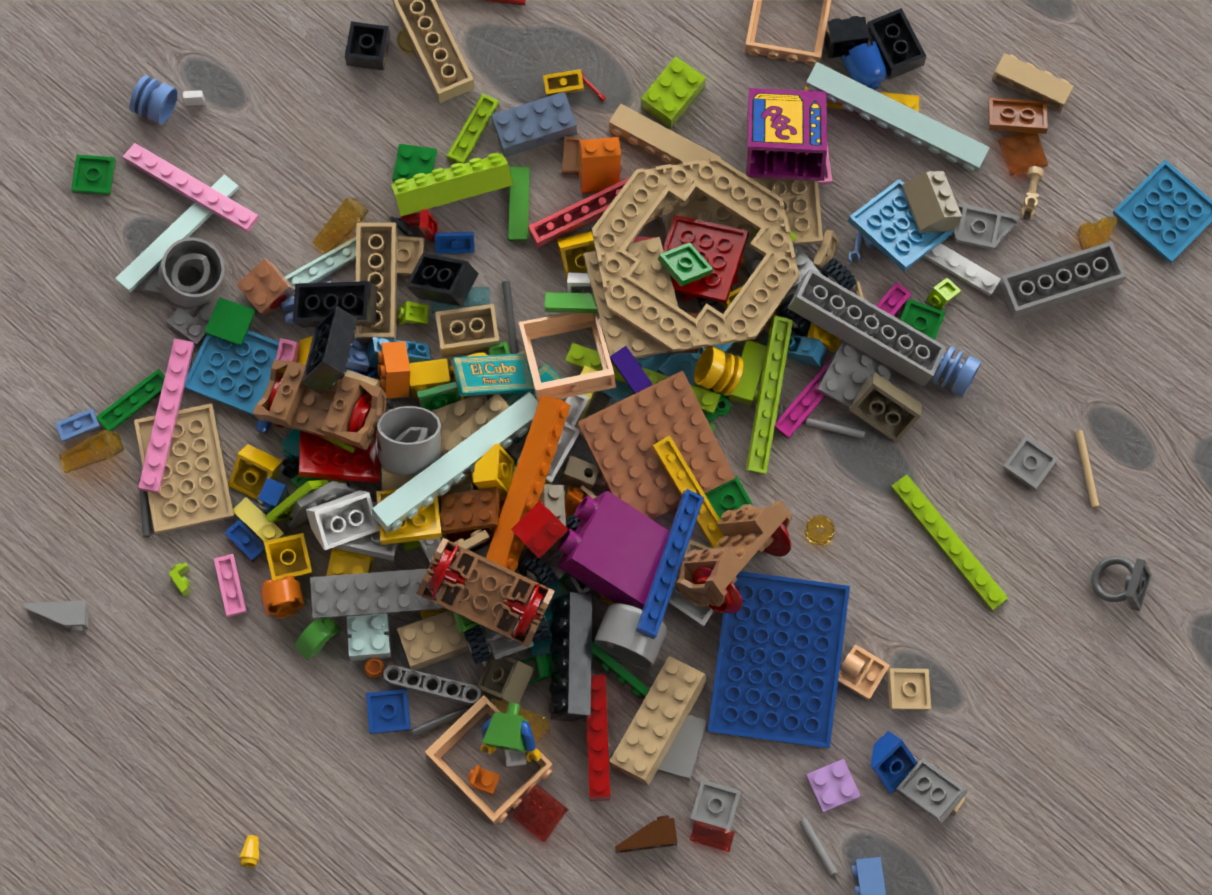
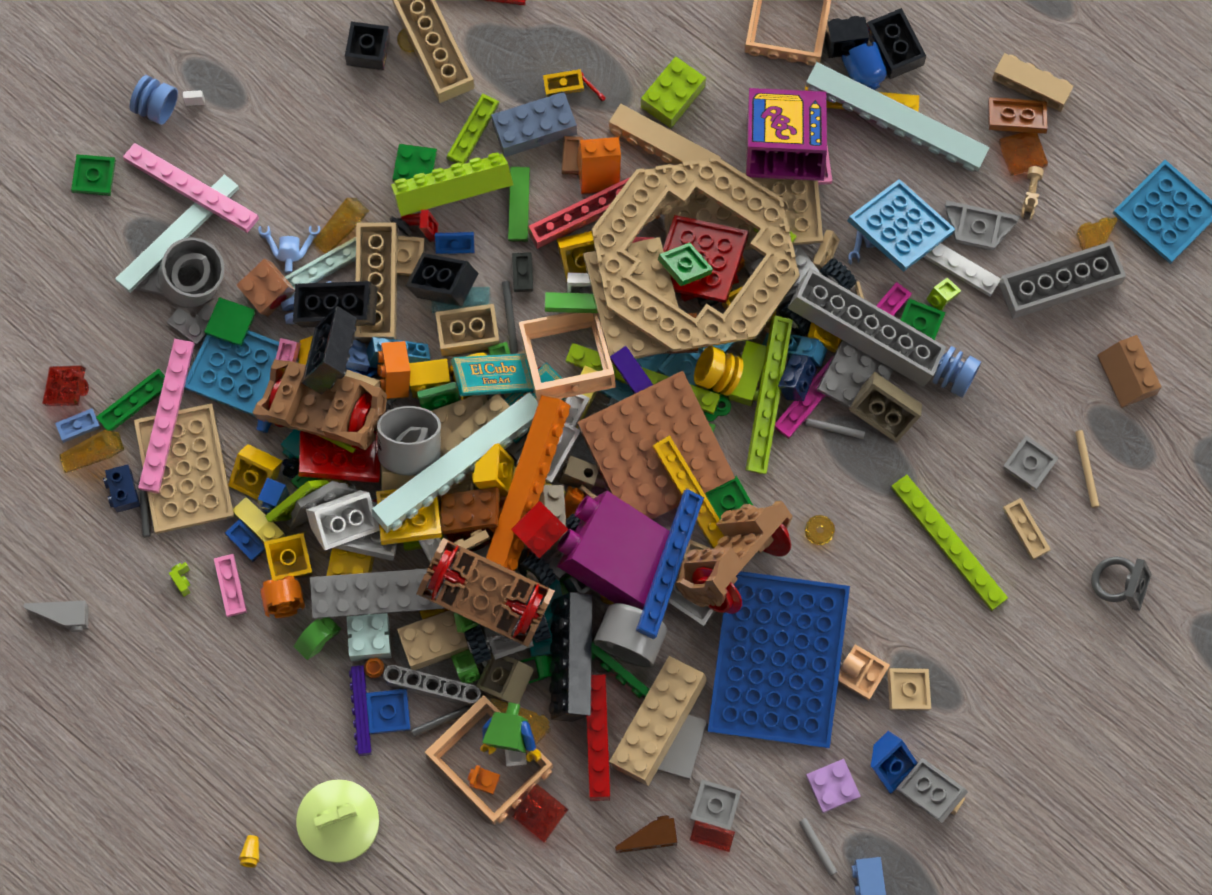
(65, 386): none -> clear red plate
(122, 488): none -> dark blue brick
(288, 247): none -> light blue piece
(337, 821): none -> yellowish green bracket
(360, 711): none -> dark purple piece
(413, 313): lime bracket -> none
(466, 667): none -> bright green bracket
(522, 272): none -> pearl dark grey plate
(797, 377): none -> dark blue brick
(932, 202): dark tan slope -> none
(1026, 529): none -> tan plate
(1129, 371): none -> medium nougat slope

